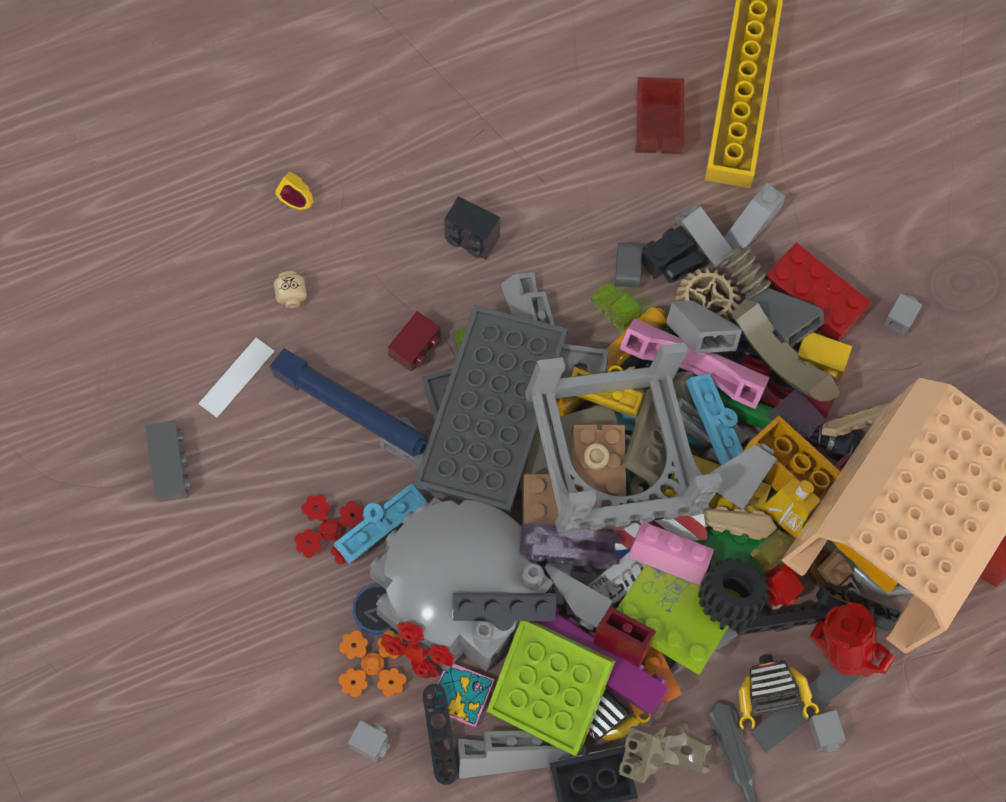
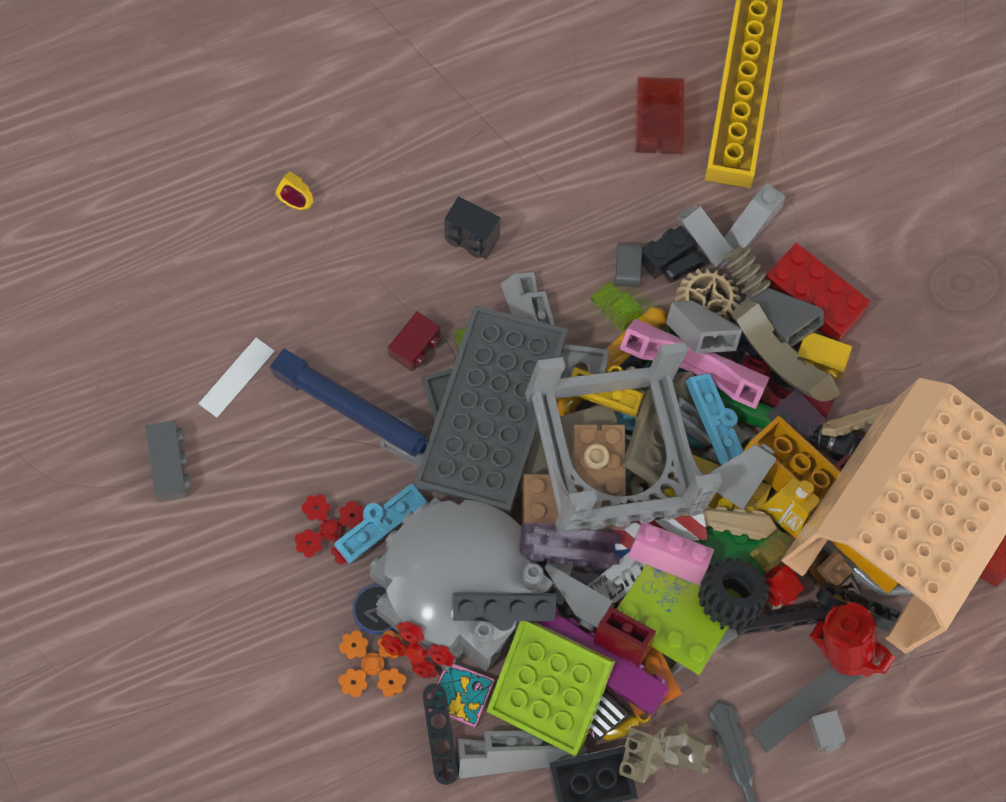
(290, 289): tan head -> none
(369, 741): light grey brick -> none
(773, 688): torso -> none
(903, 314): light grey brick -> none

